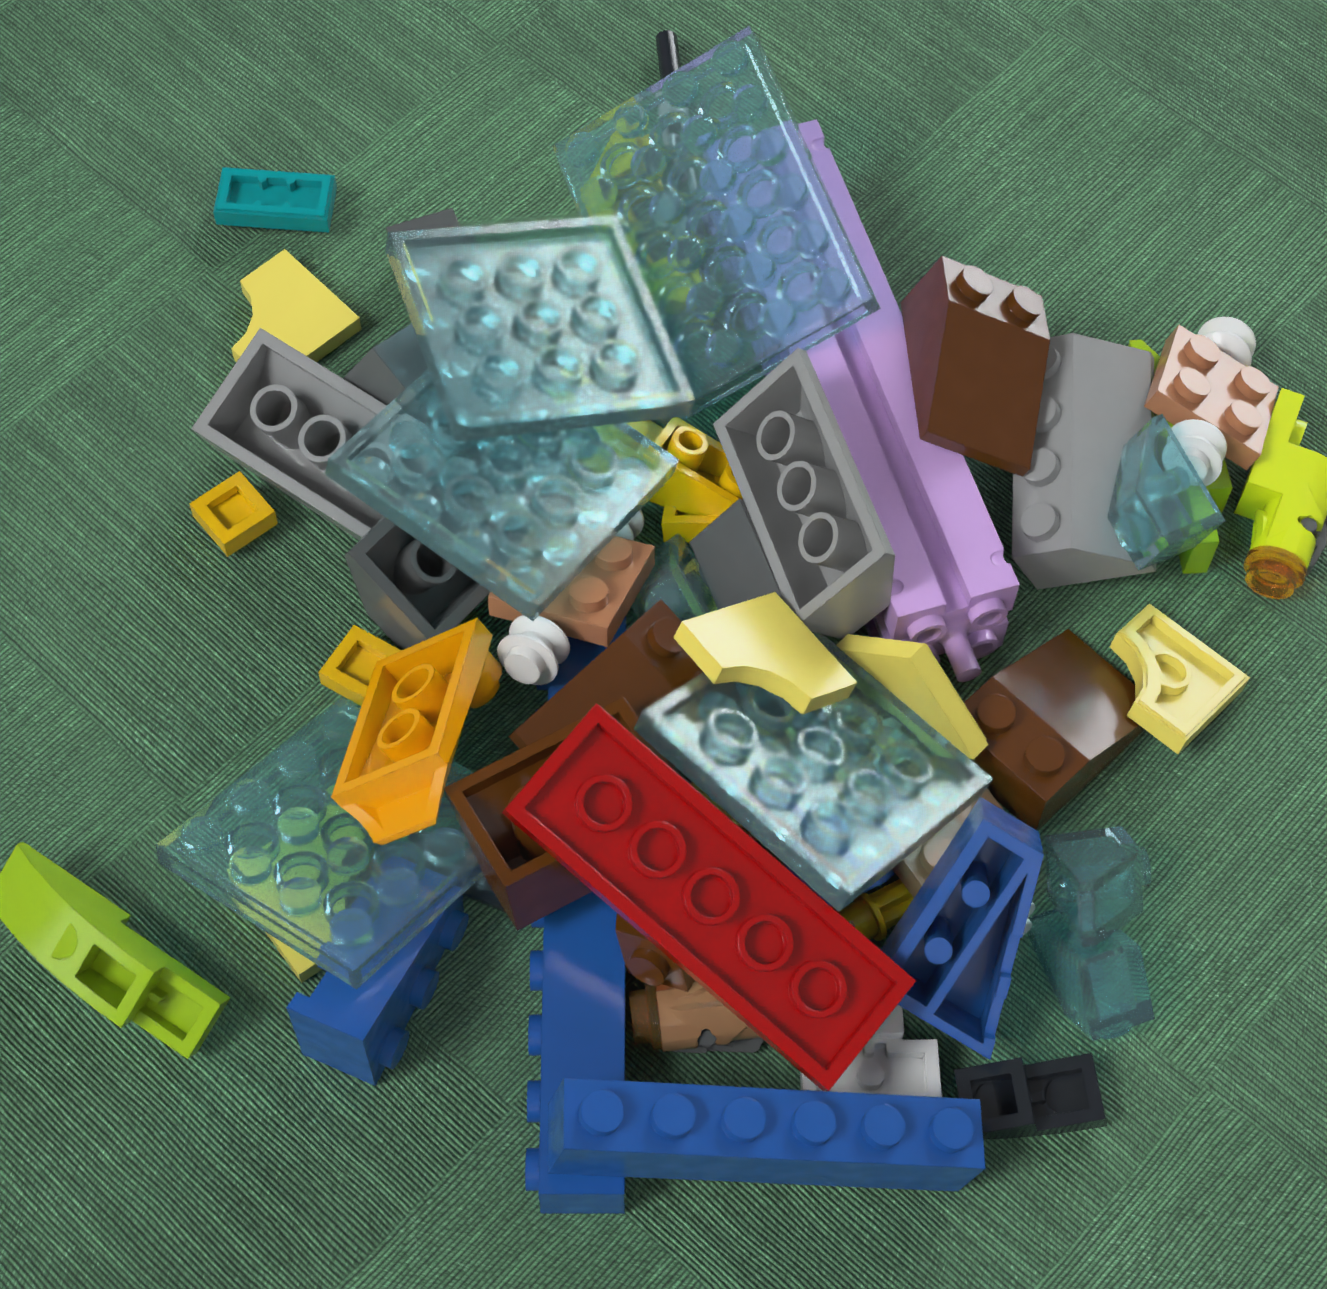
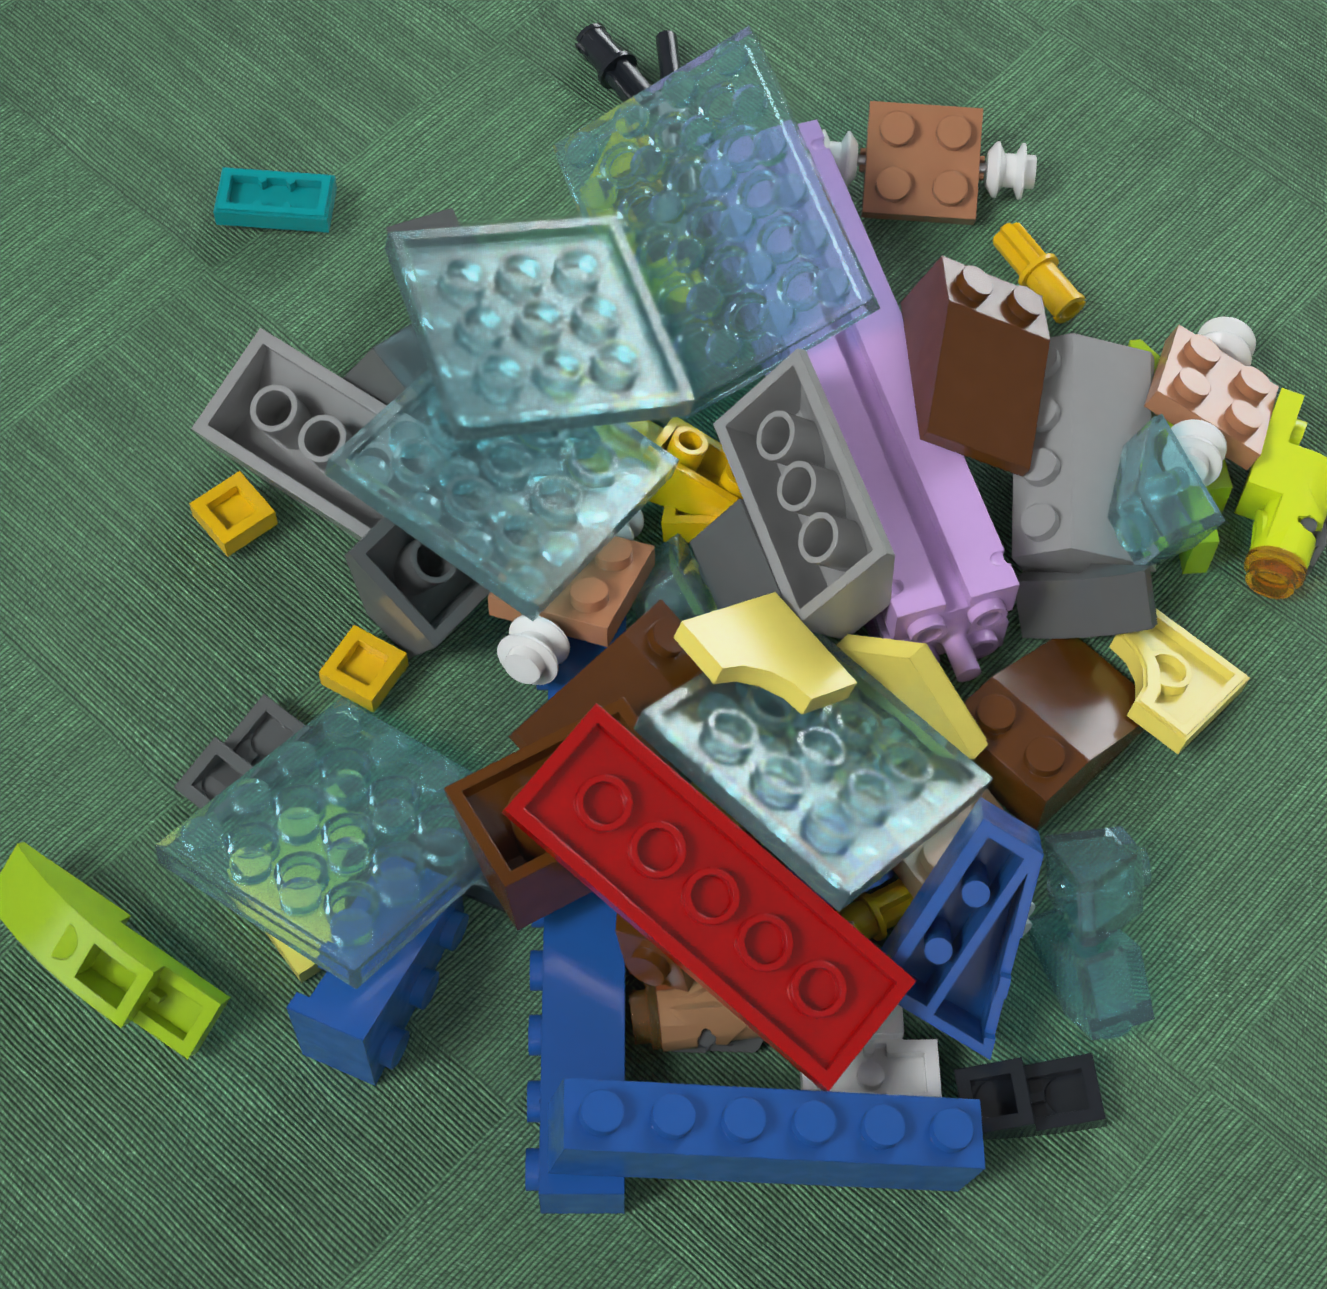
(251, 741): none -> dark grey slope
(295, 309): light yellow tile -> none
(412, 729): light orange slope -> none
(614, 66): none -> black axle
(928, 163): none -> nougat plate
(1039, 272): none -> yellow axle
(1086, 604): none -> dark grey slope

